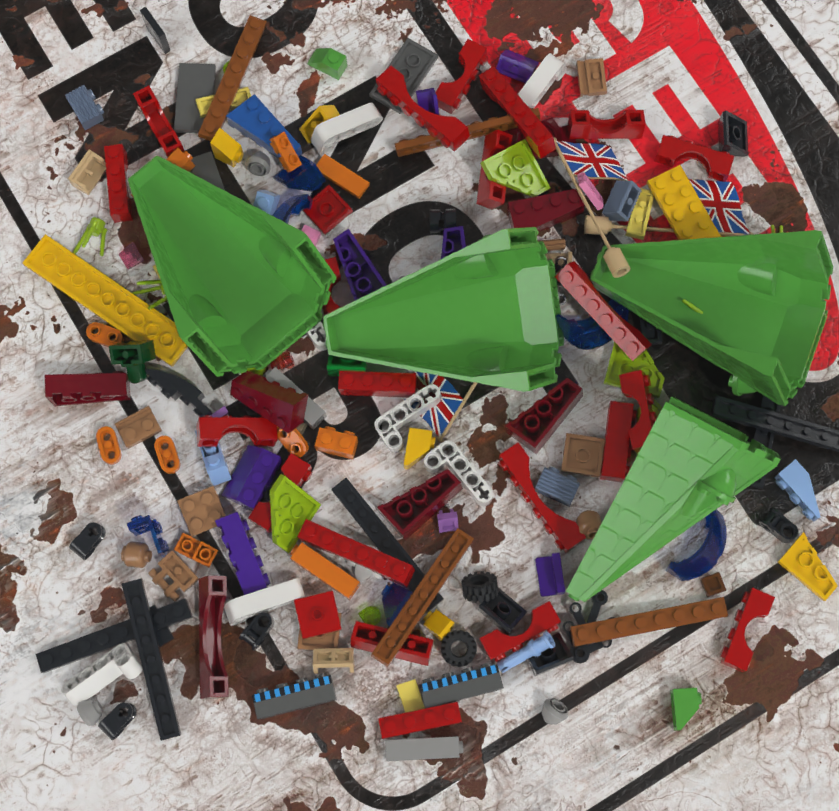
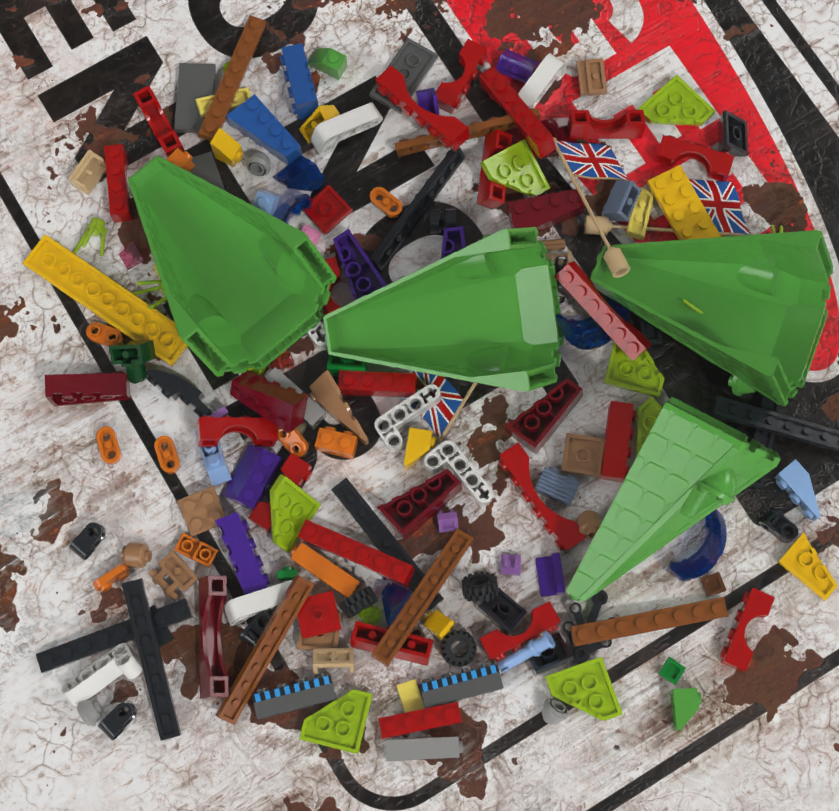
(84, 107): sand blue brick -> none
(118, 573): none -> orange plate
(138, 427): medium nougat plate -> none
(141, 525): clear blue bracket -> none
(155, 30): black tile -> none
(265, 649): none -> dark orange plate
(287, 573): none -> green plate
(288, 155): orange hinge -> none
(300, 80): none -> blue wedge
(328, 396): none -> medium nougat wedge
(339, 723): none -> lime plate
(342, 176): orange tile -> none
(358, 602): none -> black tyre
(388, 201): none -> orange plate
(417, 208): none -> black plate
(510, 564): none -> medium lavender tile
(586, 688): none -> lime plate
(590, 190): bright pink tile -> none
(635, 386): red arch -> none
(671, 671): none -> green plate
(677, 105): none -> lime plate

